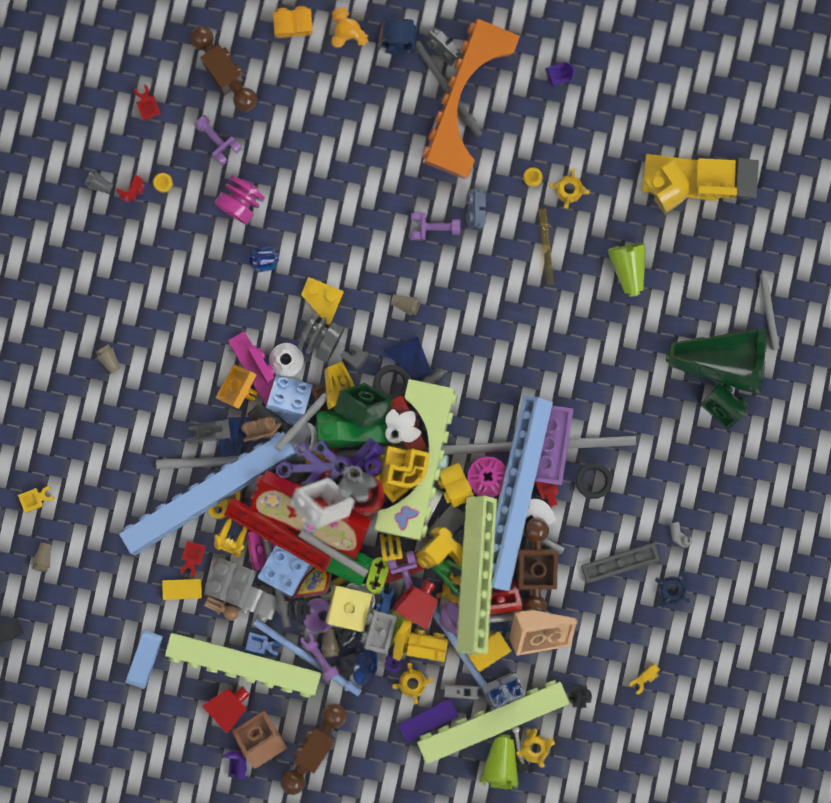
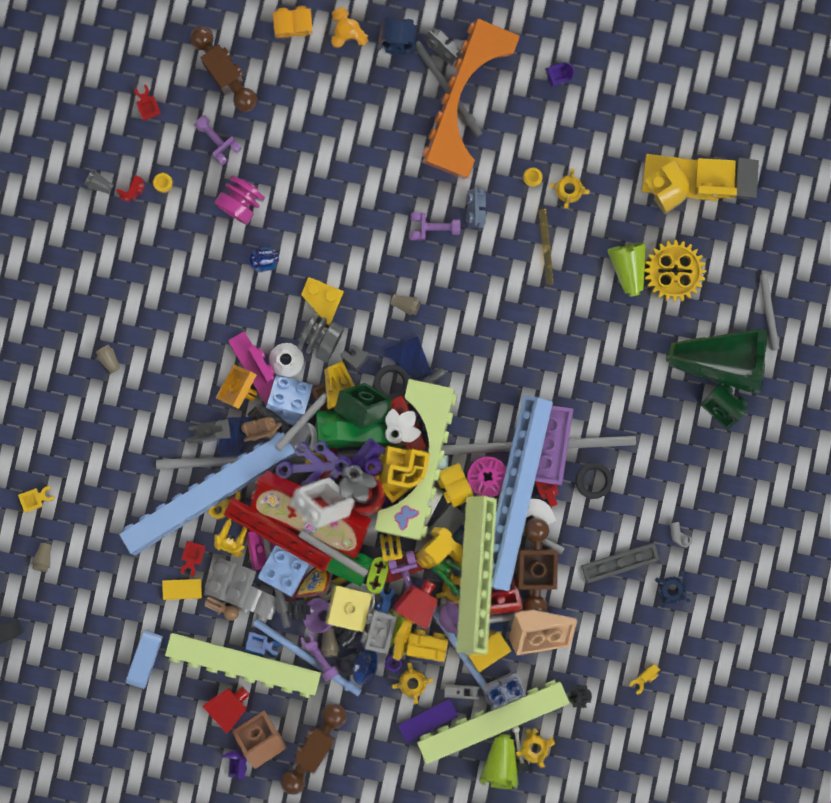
(675, 288): none -> yellow gear

